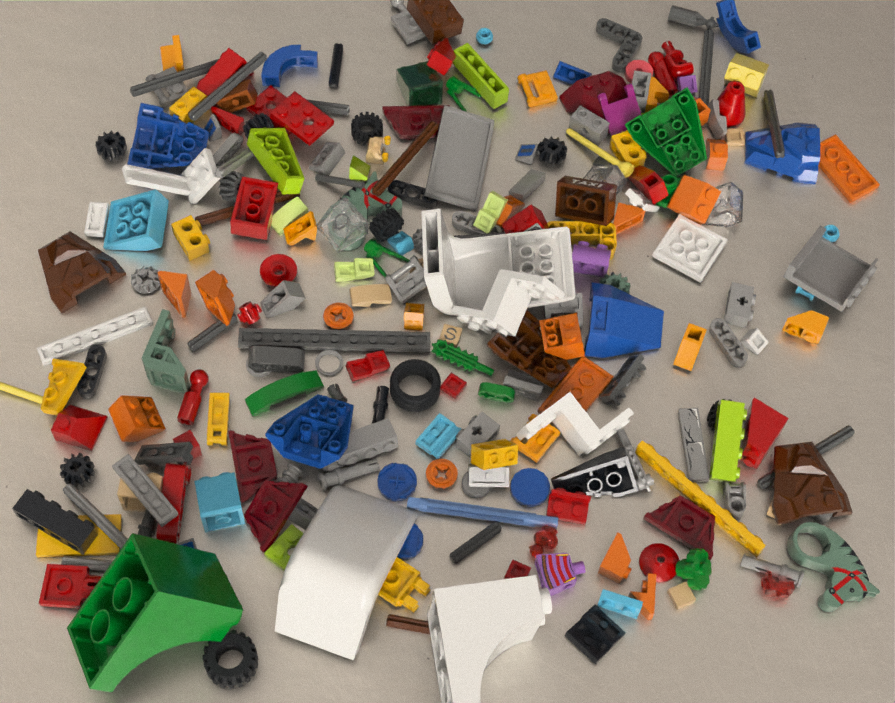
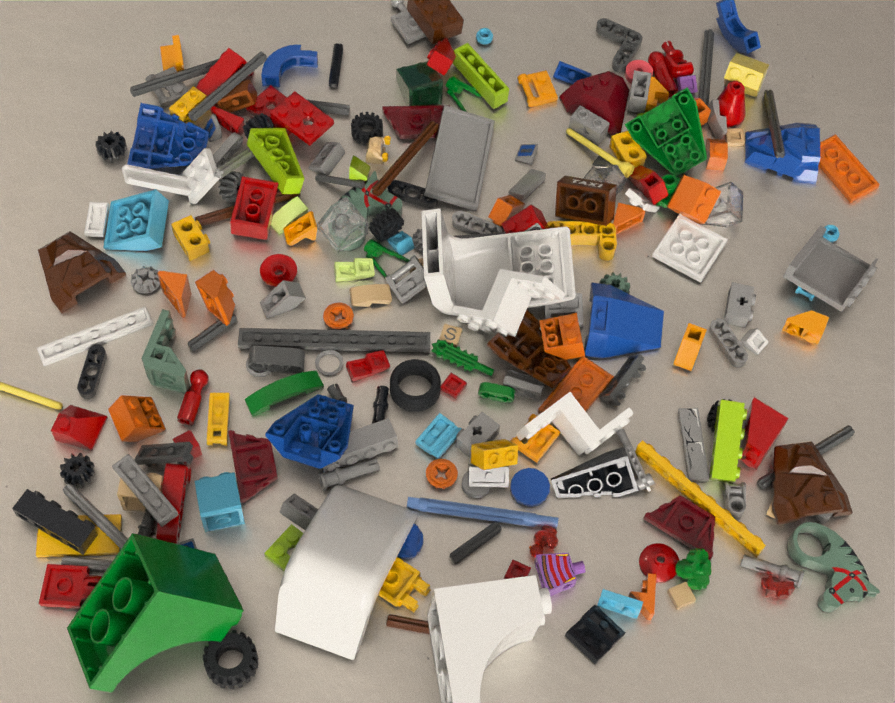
(61, 385): yellow wing -> none
(249, 312): red gear -> none
(272, 509): dark red wing -> none
(291, 474): light grey bush -> none
(397, 482): blue tile -> none
(413, 316): light orange slope -> none
(490, 212): yellowish green slope -> none
(552, 151): black gear -> none
(568, 506): red bracket -> none
(590, 260): medium lavender brick -> none
(616, 562): orange slope -> none
(621, 111): magenta flag -> none
(690, 18): dark grey wheel -> none

